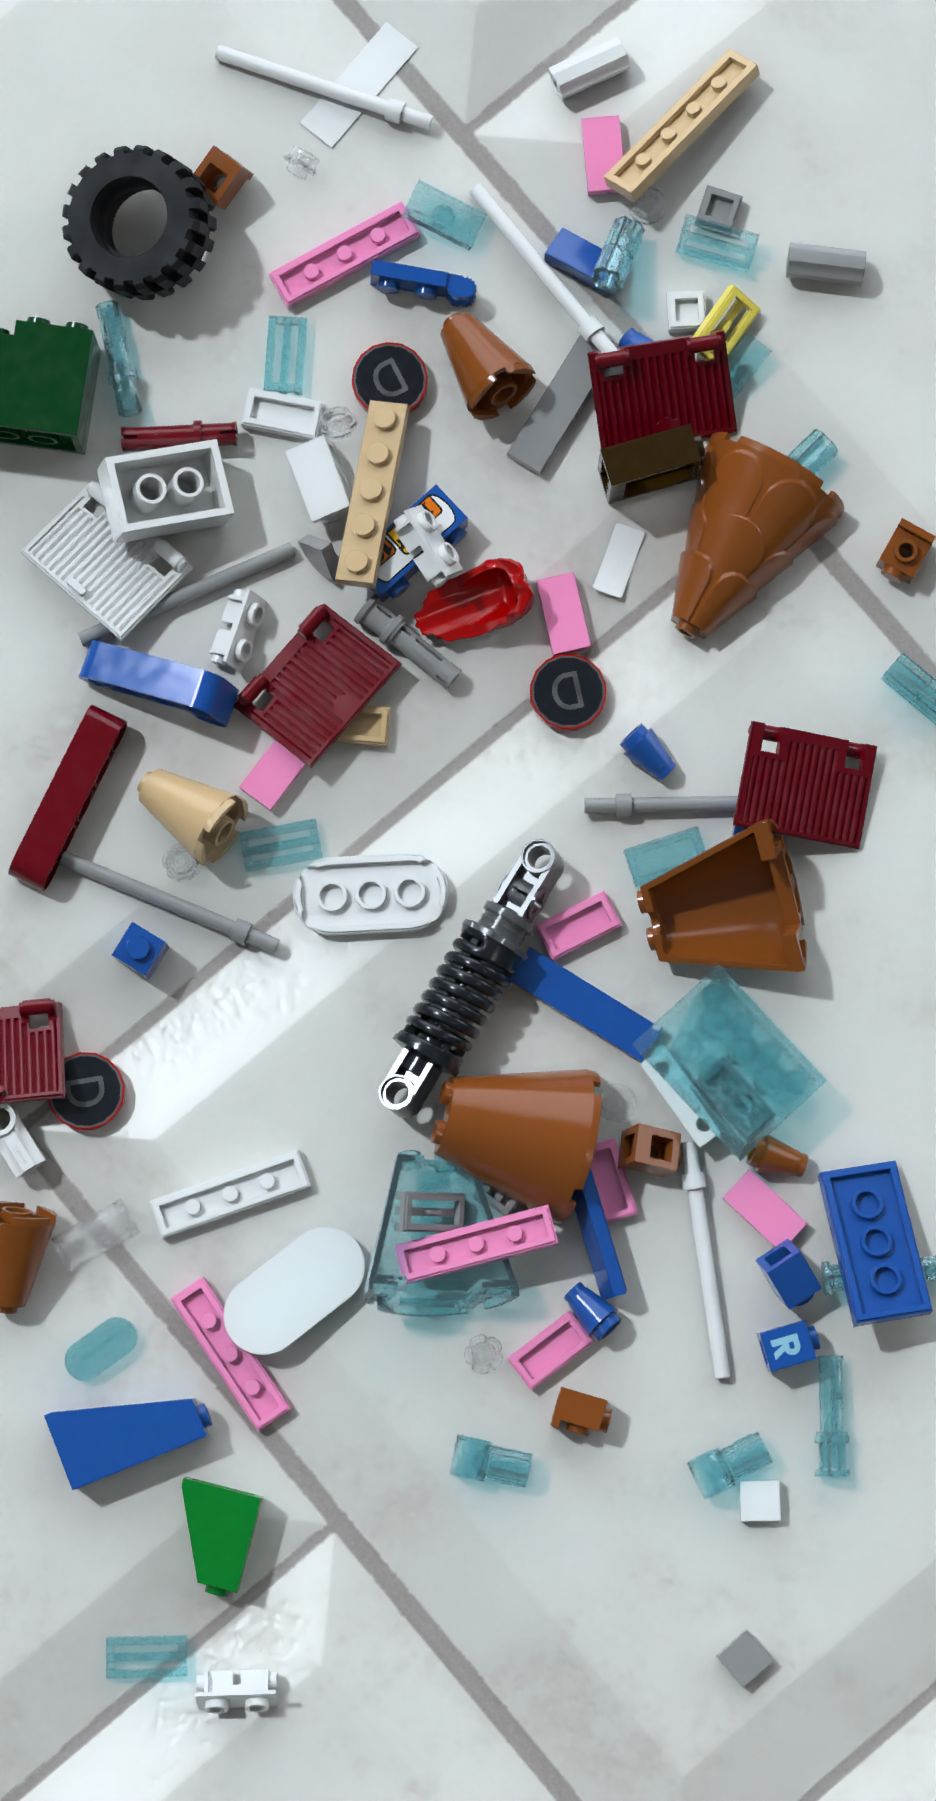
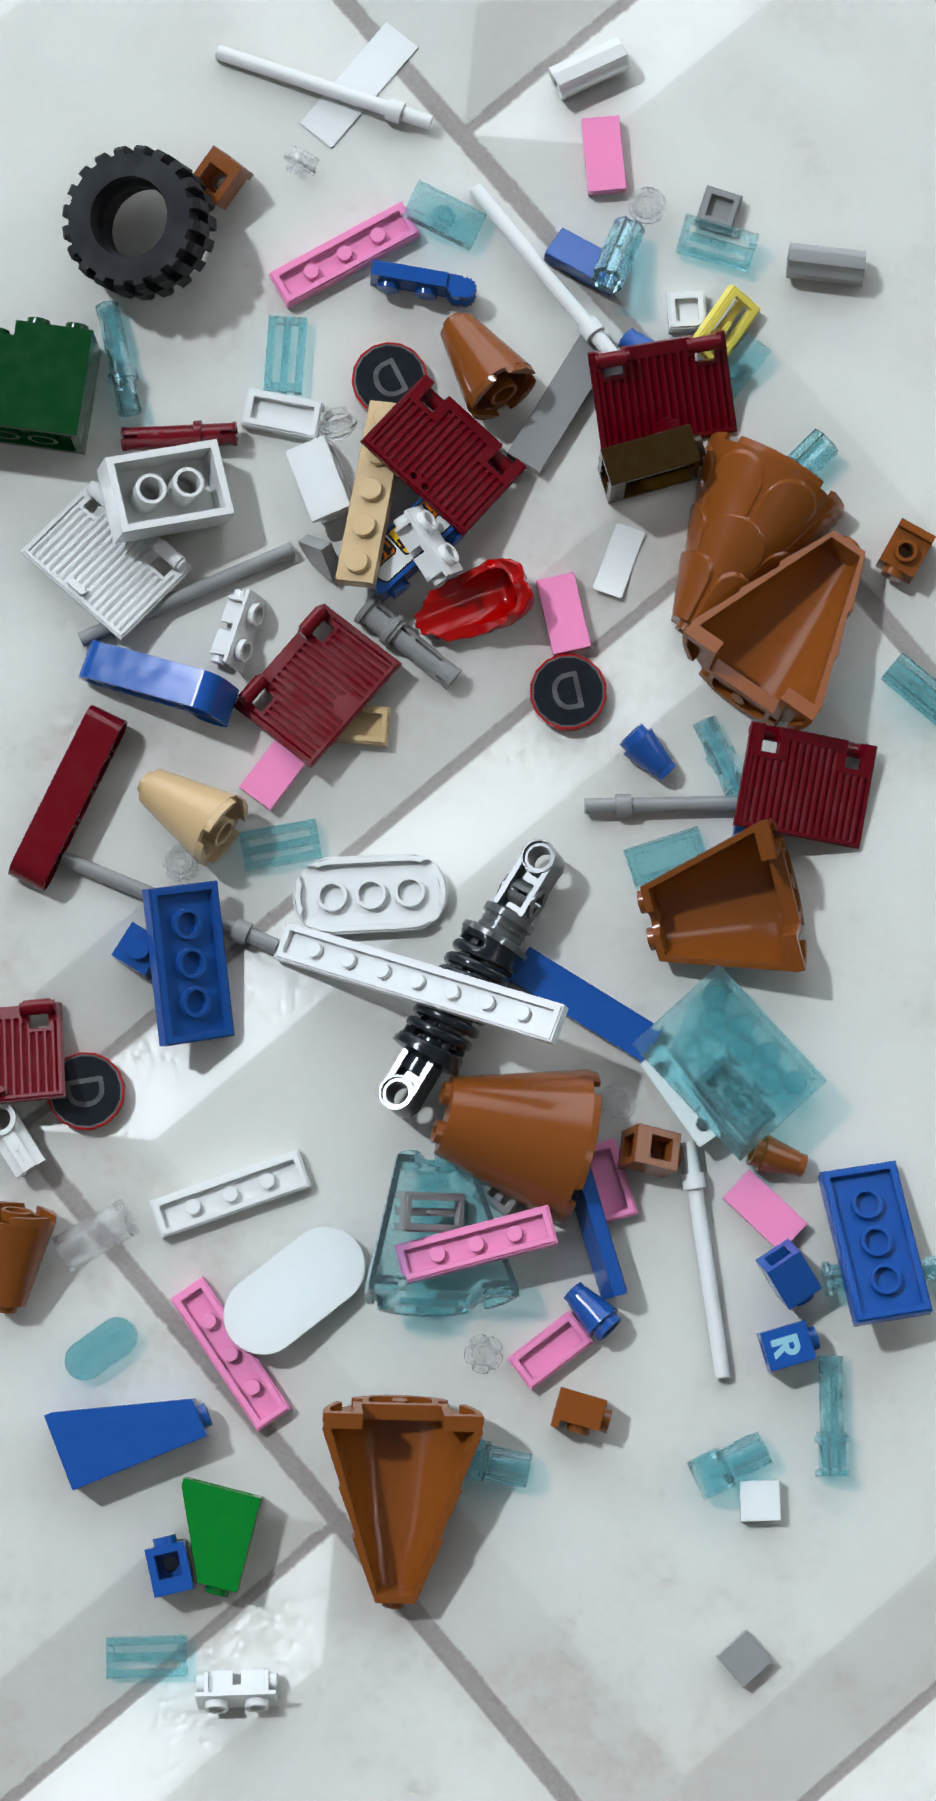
(165, 1581): none -> blue brick
(188, 963): none -> blue tile
(400, 1481): none -> dark orange cone
(421, 983): none -> white tile
(443, 453): none -> dark red window
(578, 925): bright pink tile -> none
(681, 125): tan plate -> none
(719, 754): none -> clear light blue pin
(781, 633): none -> dark orange cone

